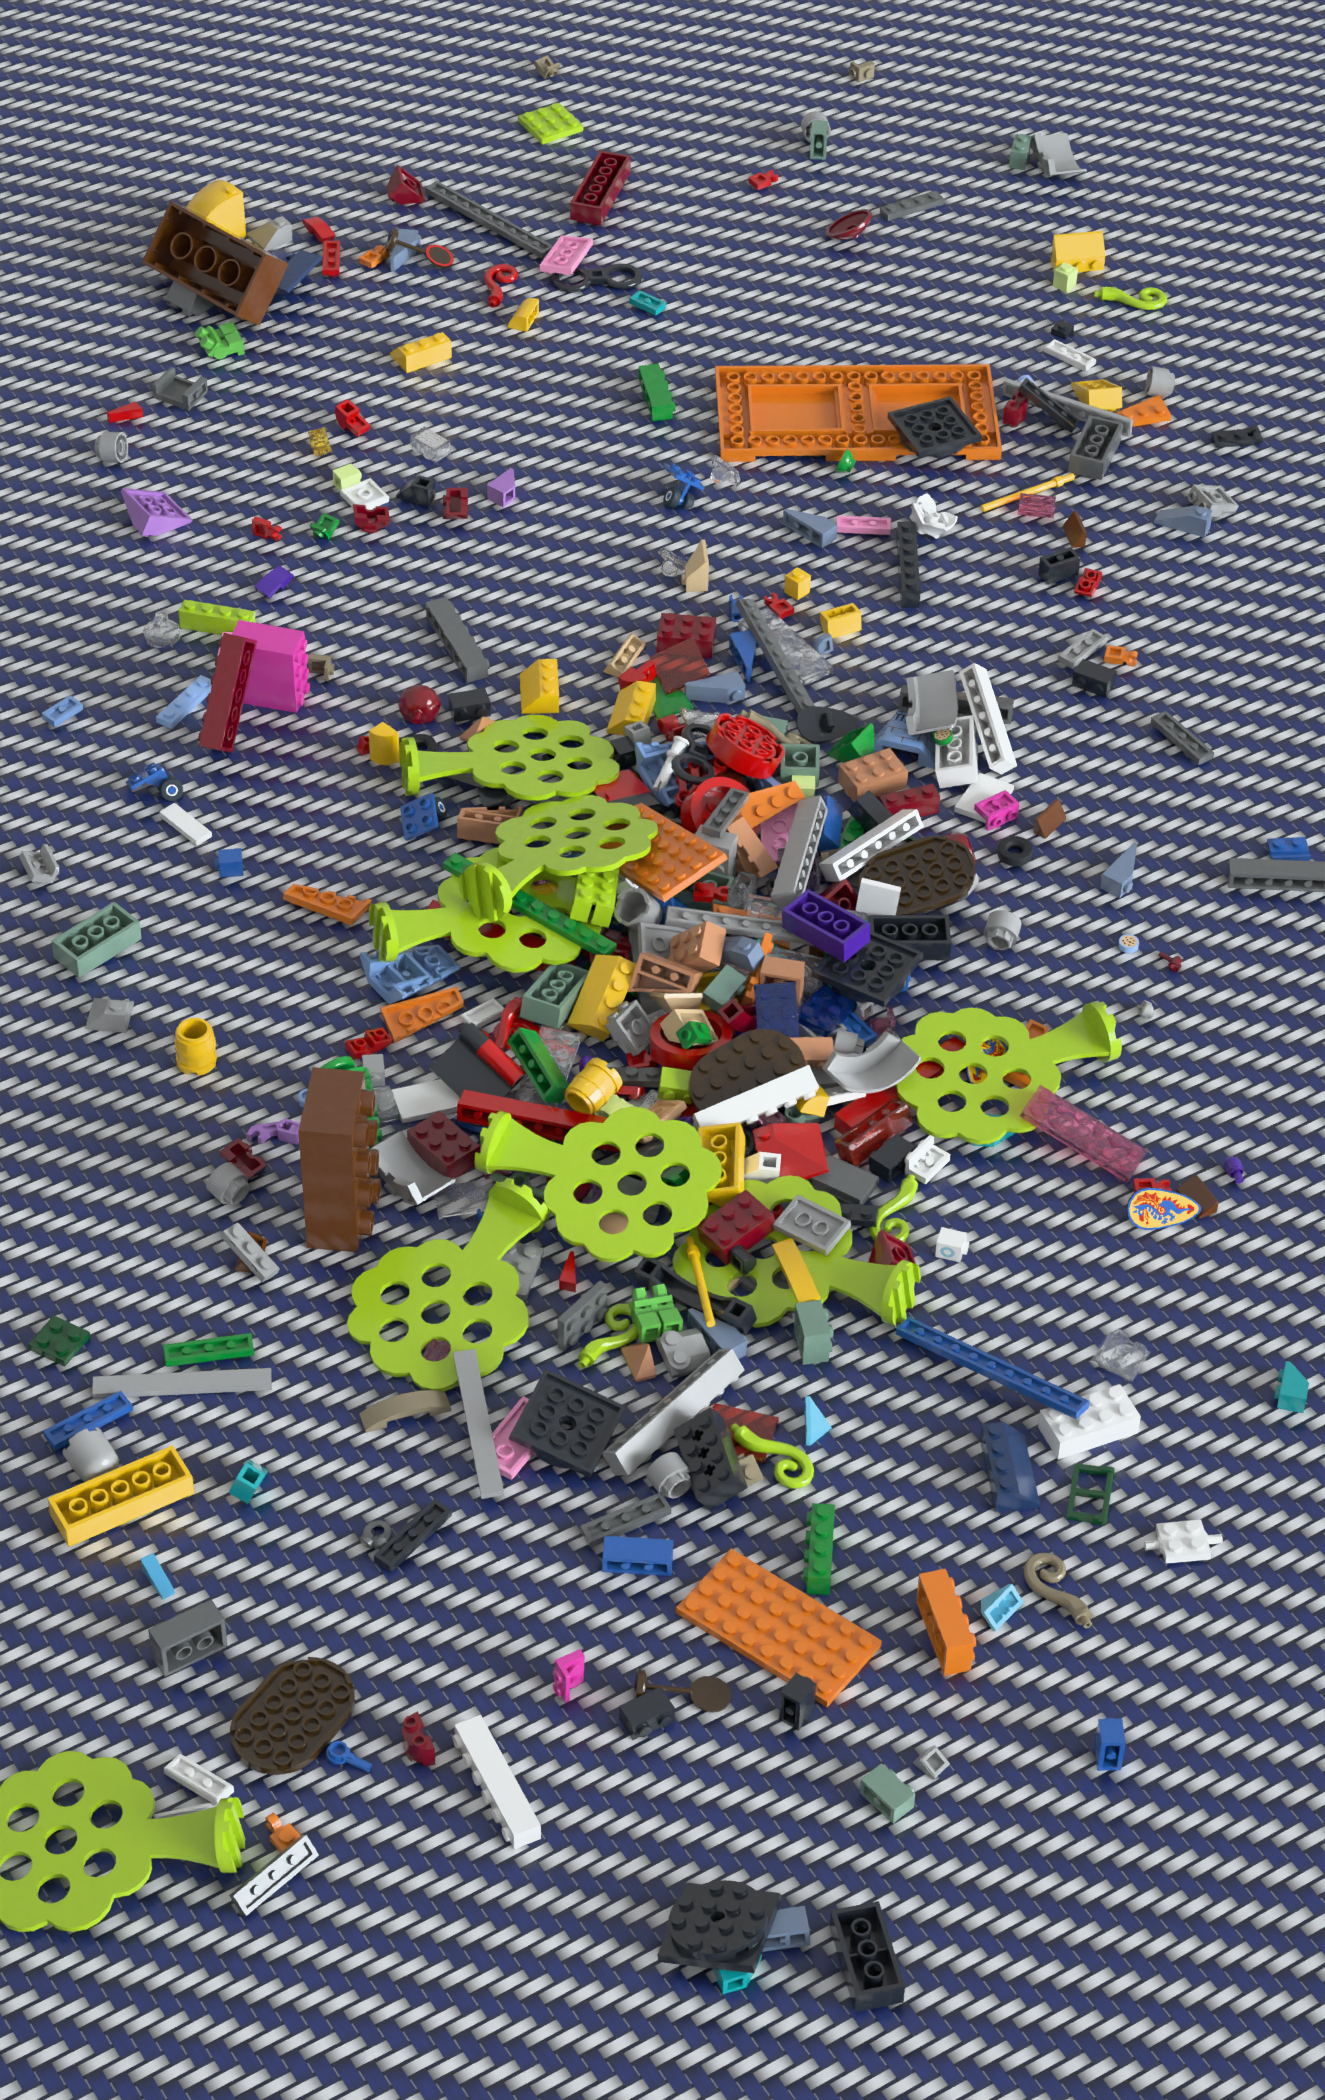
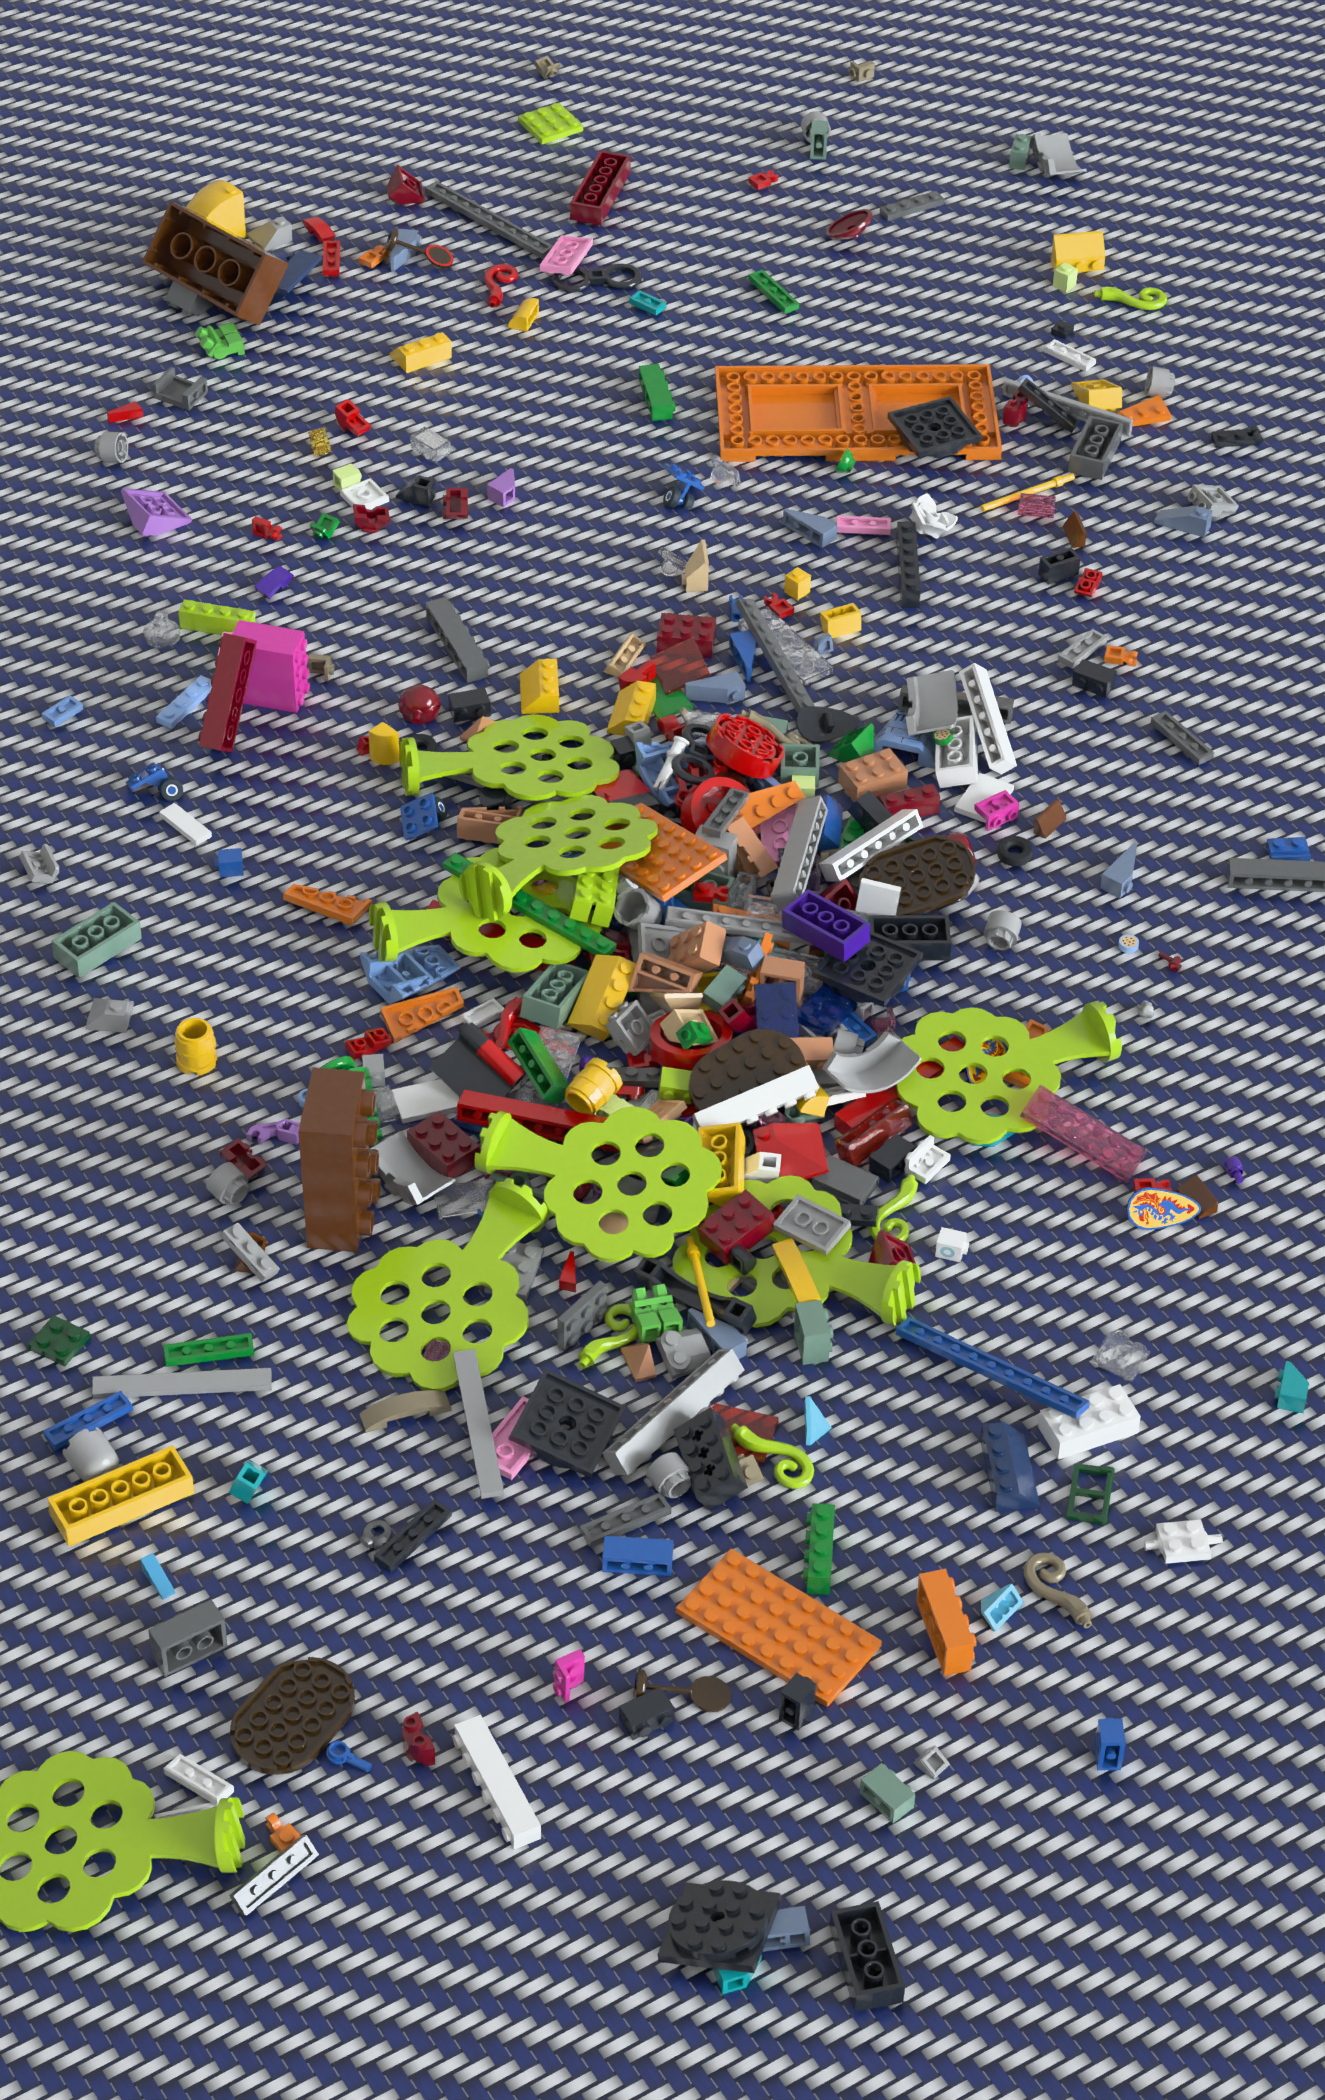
(773, 291): none -> green plate

